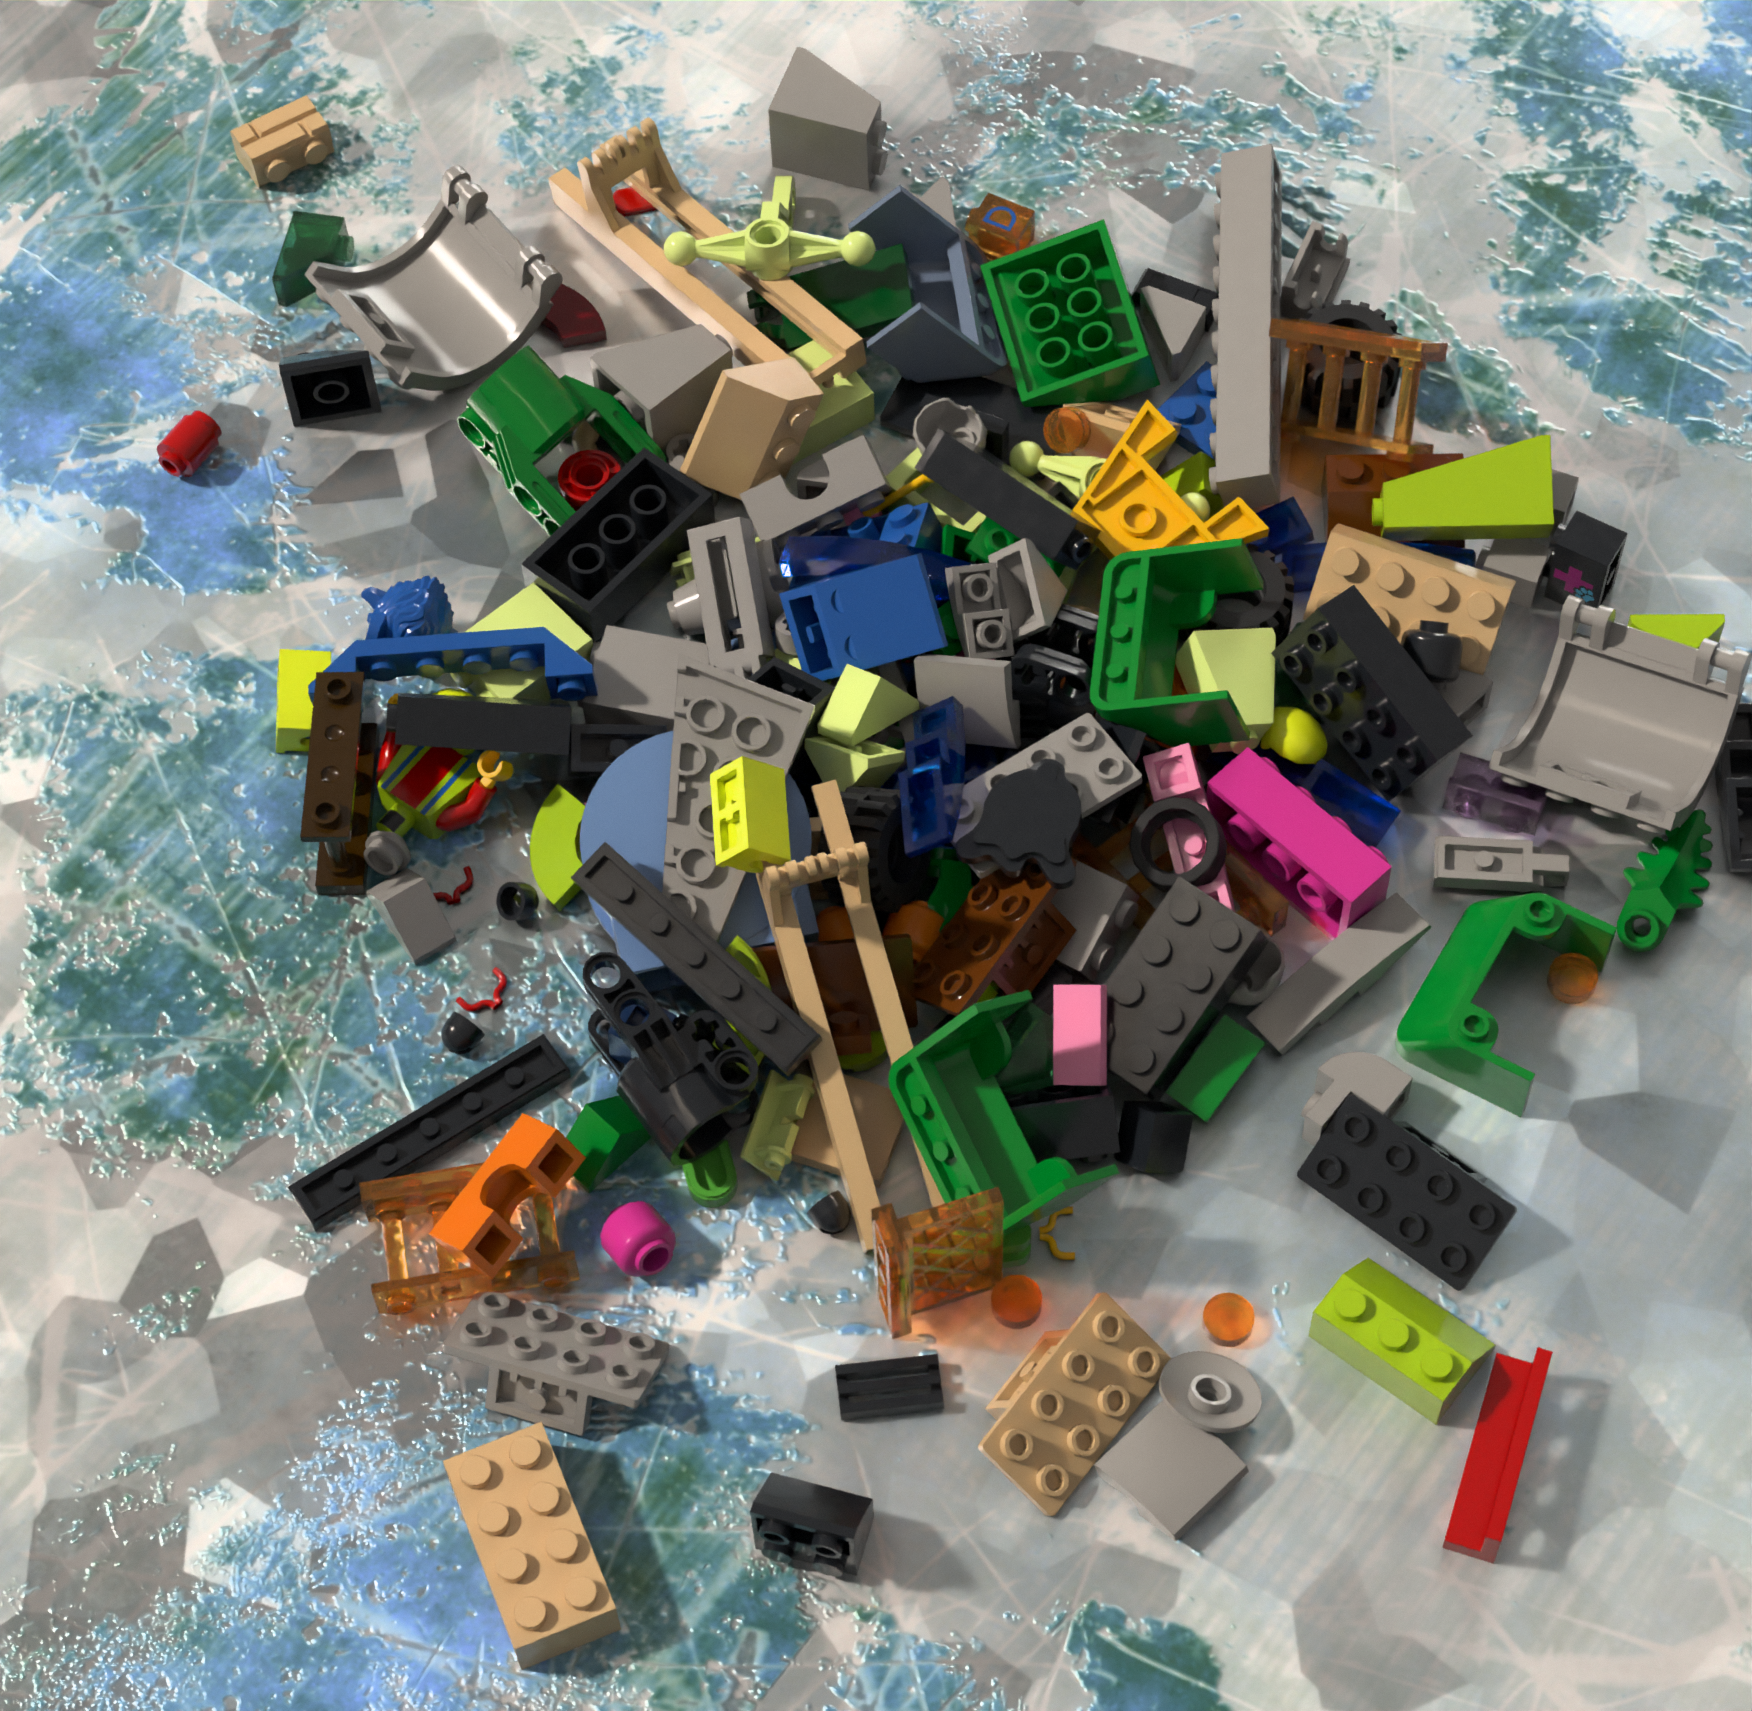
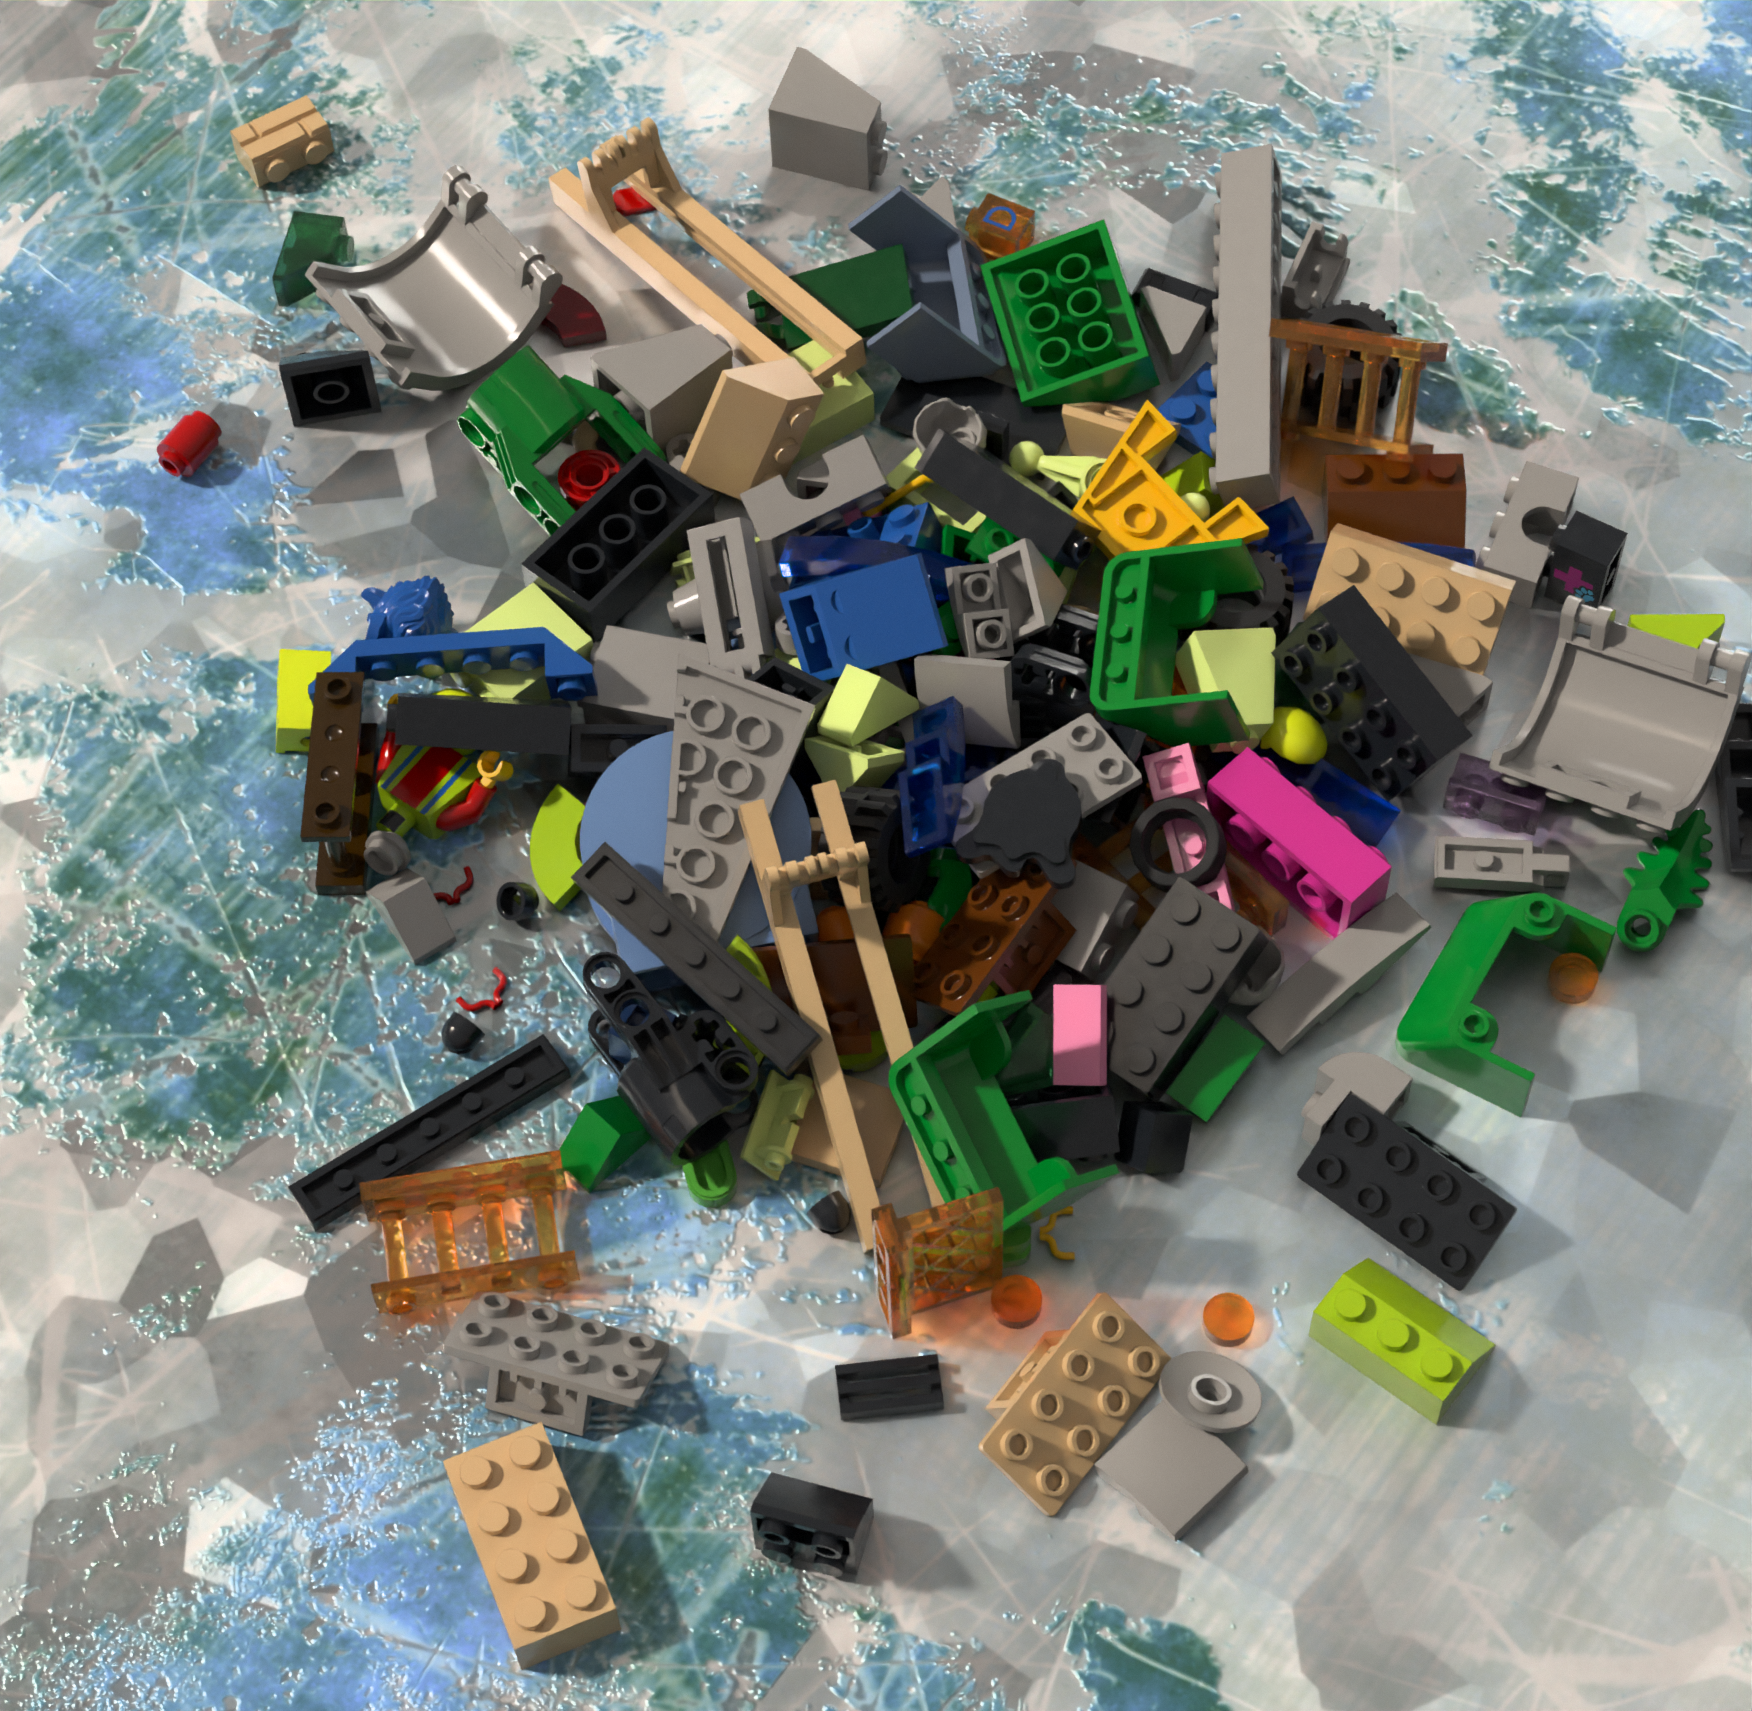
(524, 1163): orange arch -> none
(638, 1239): dark pink head -> none
(749, 815): neon yellow hinge -> none
(770, 244): yellowish green piece -> none
(1067, 430): clear orange tile -> none
(1435, 651): black head -> none
(1477, 497): lime slope -> none
(1496, 1455): red fence -> none

